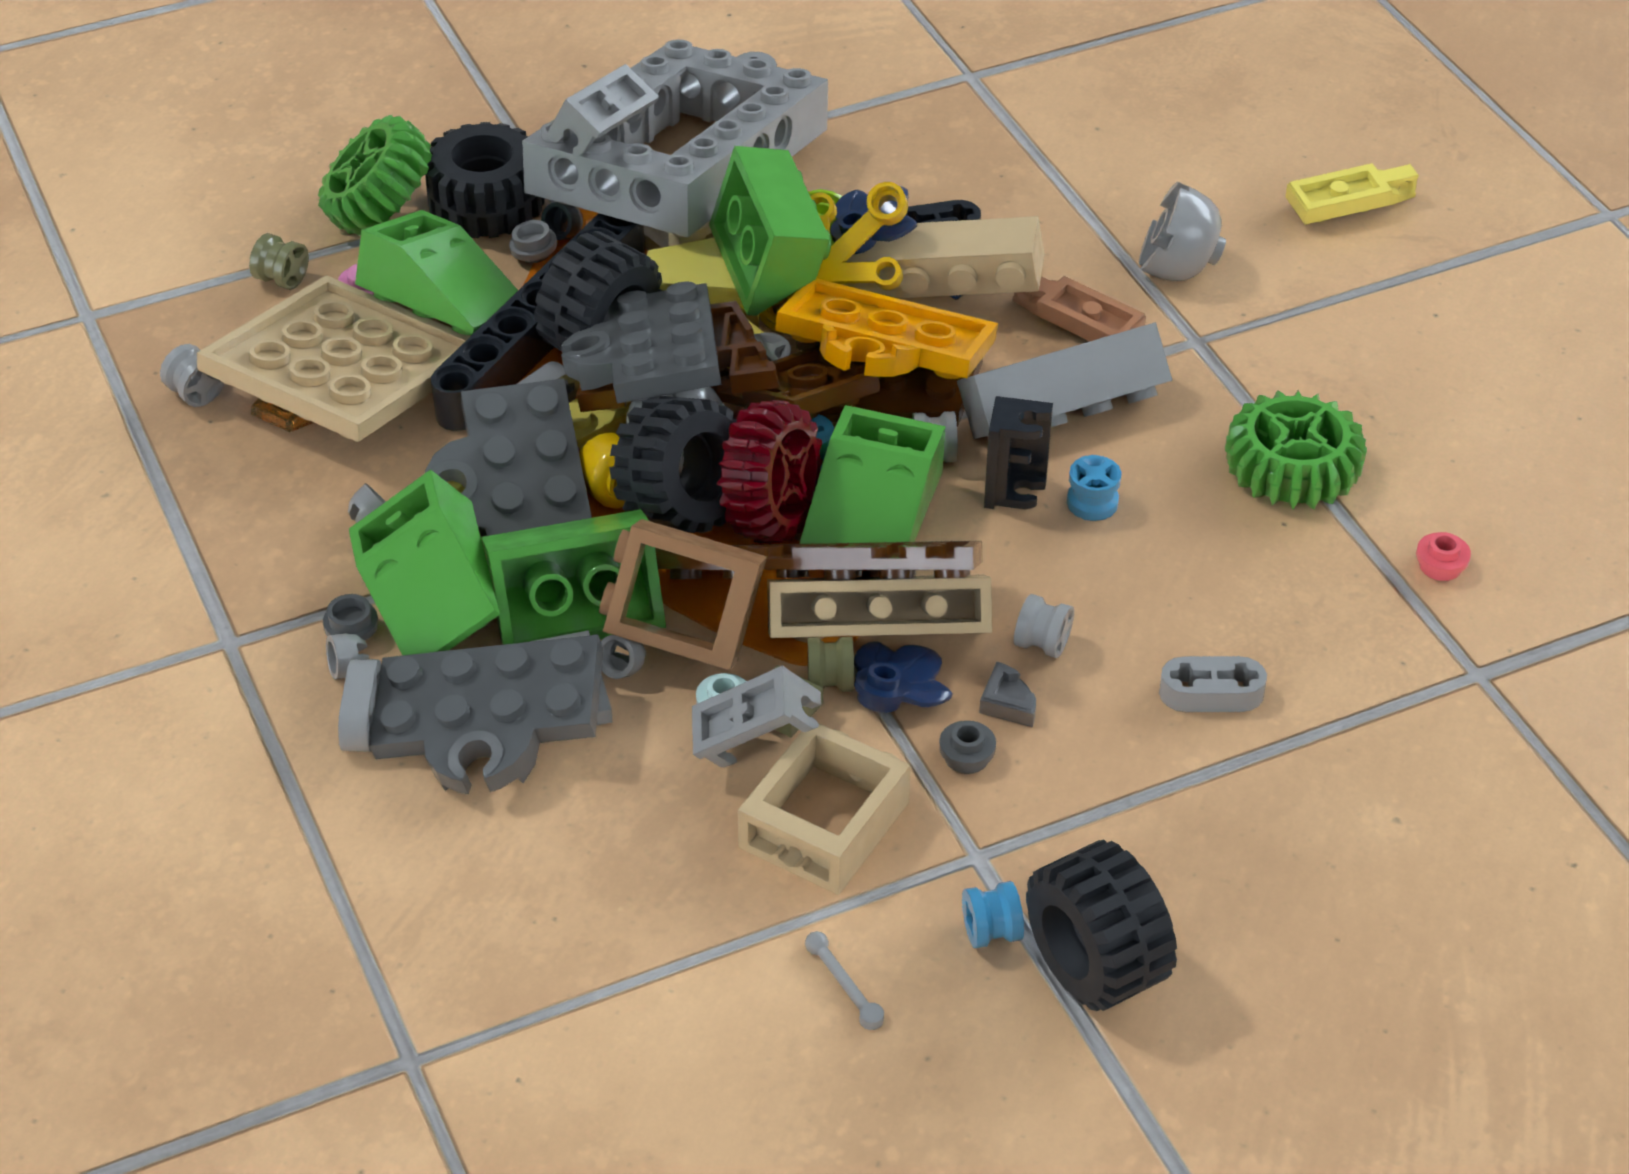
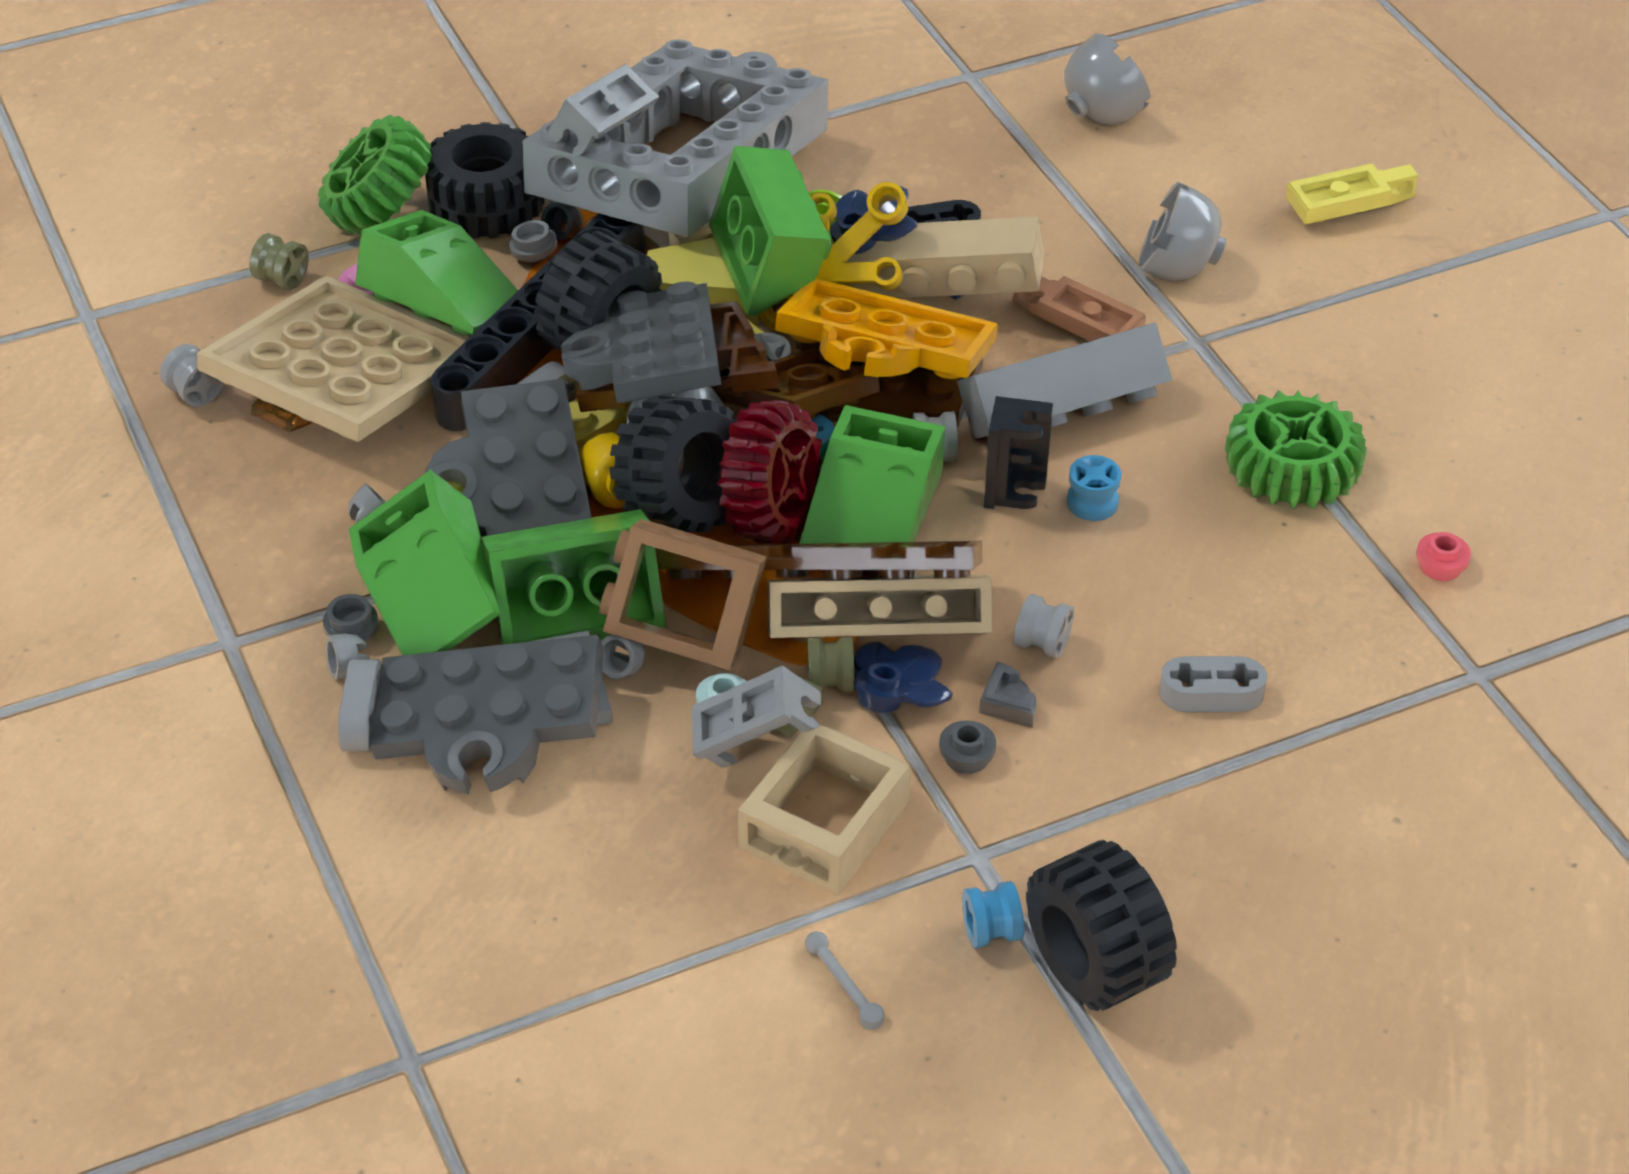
(1103, 84): none -> light grey cylinder

